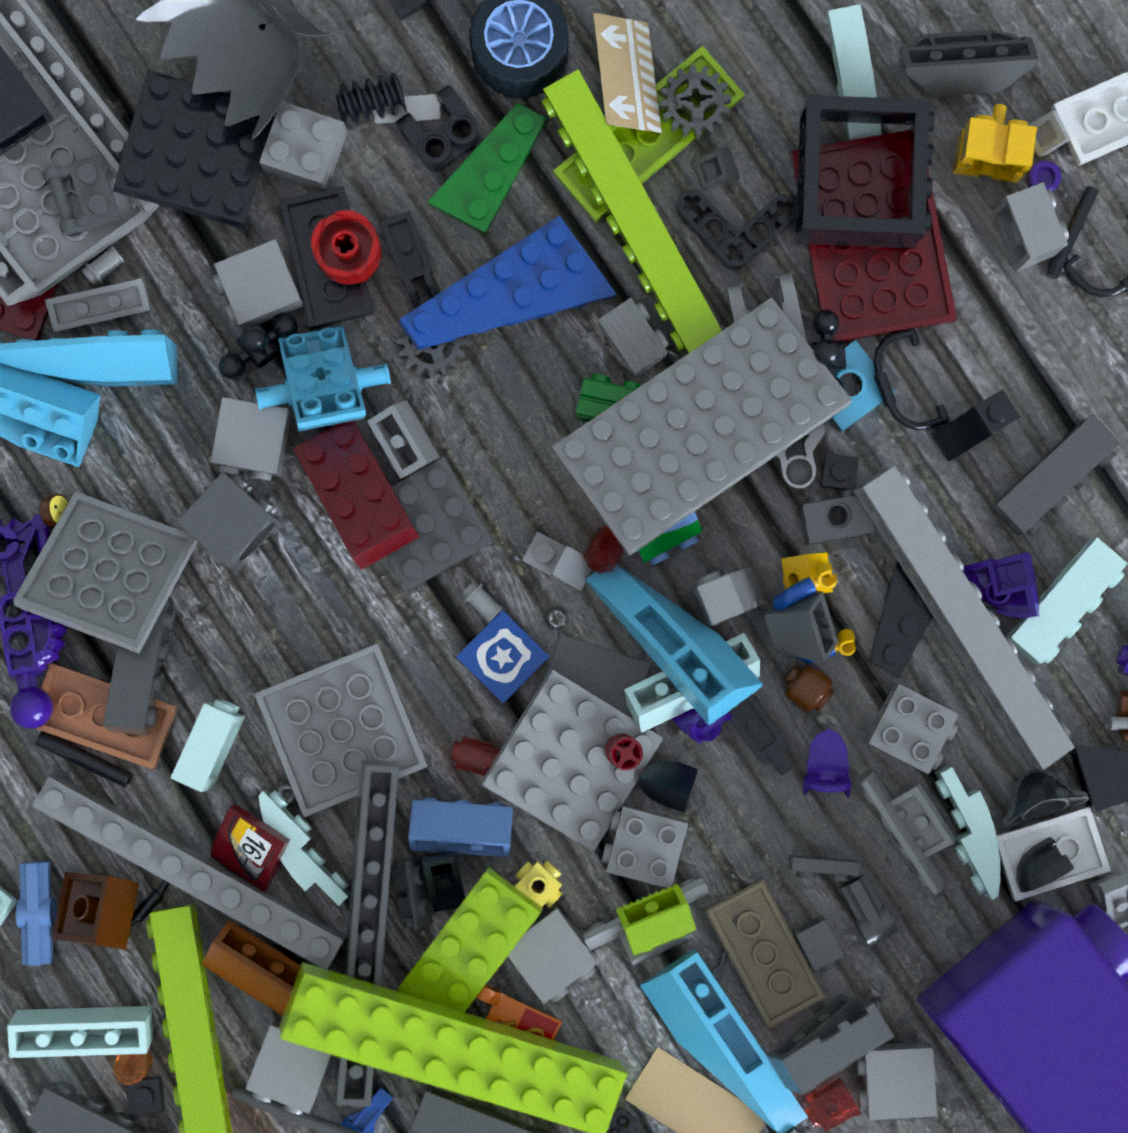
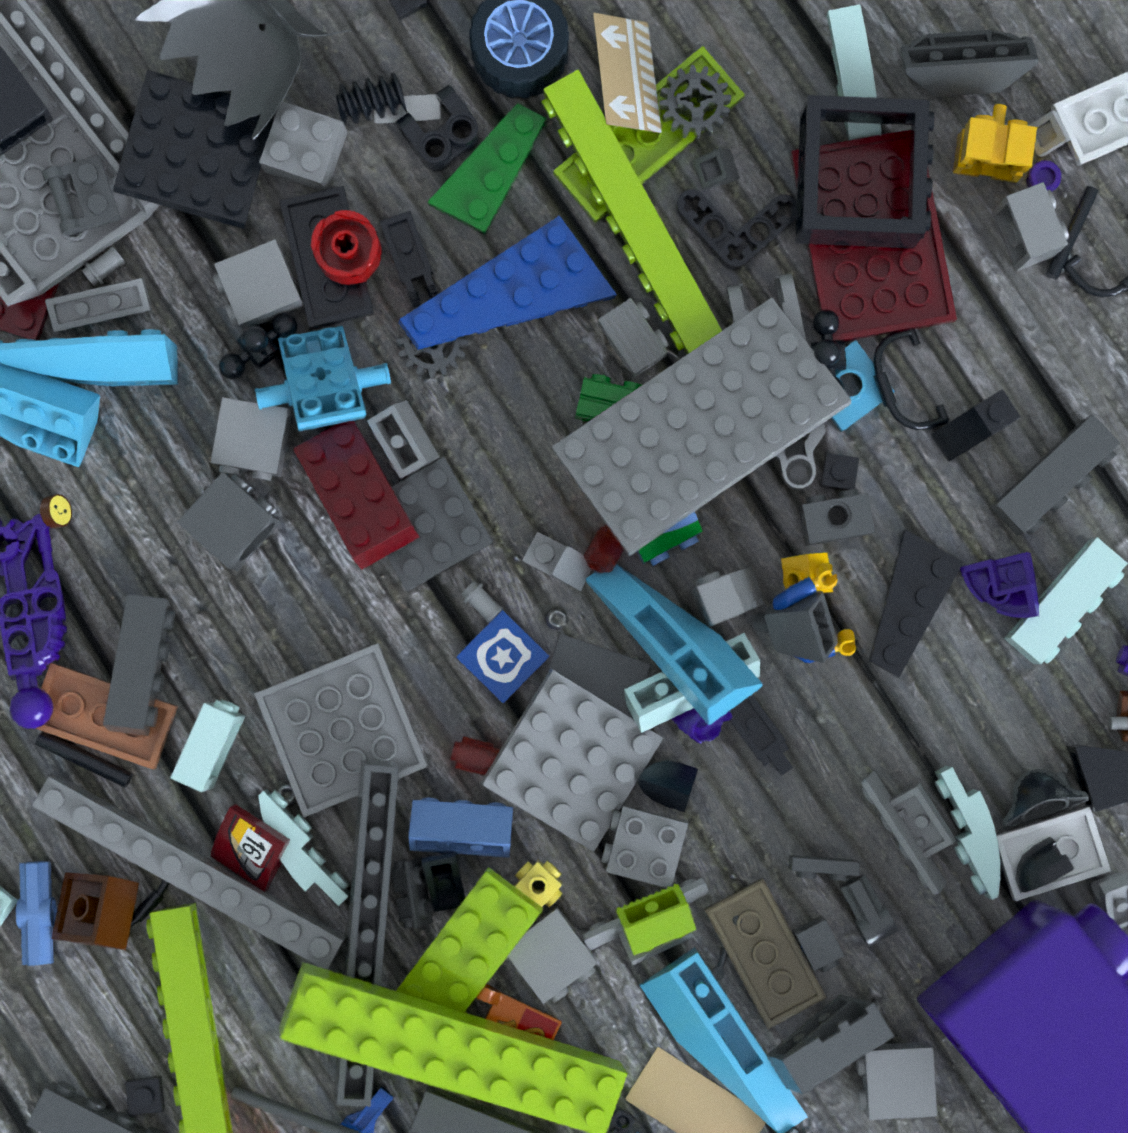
(80, 1031): light aqua brick -> none
(106, 572): light grey plate -> none
(138, 1063): clear orange wheel -> none
(252, 966): dark orange brick -> none
(287, 1073): light grey brick -> none
(629, 756): dark red wheel -> none
(808, 687): reddish brown head -> none
(827, 765): dark purple piece -> none
(836, 1094): clear red brick -> none
(912, 729): light grey brick -> none
(964, 618): light grey brick -> none

